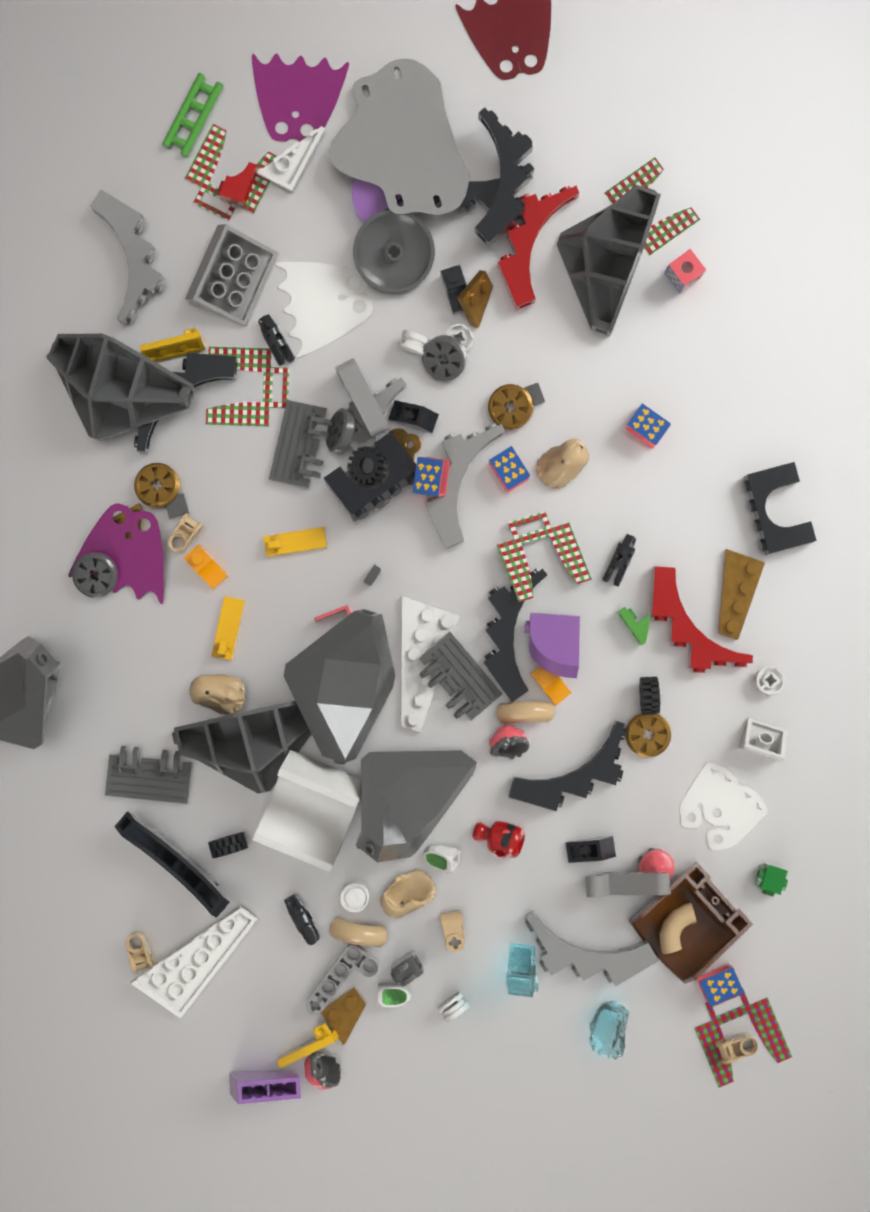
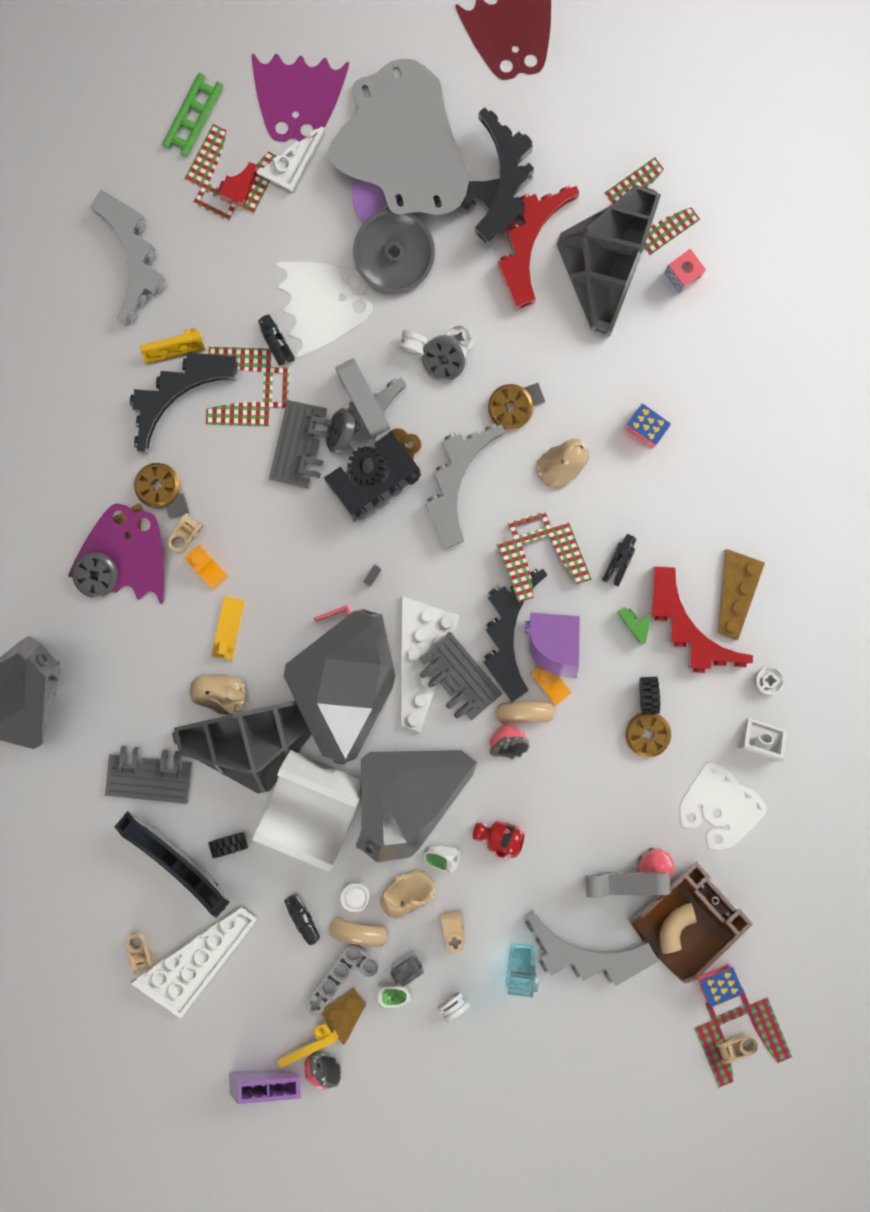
(115, 384): dark grey panel -> none
(231, 274): light grey slope -> none
(295, 541): yellow hinge -> none
(413, 416): black arch -> none
(431, 476): blue piece -> none
(454, 284): black arch -> none
(475, 297): pearl gold wing -> none
(509, 469): blue piece -> none
(590, 849): black arch -> none
(600, 767): black arch -> none
(606, 1033): clear light blue piece -> none
(771, 879): green brick -> none
(774, 537): black arch -> none

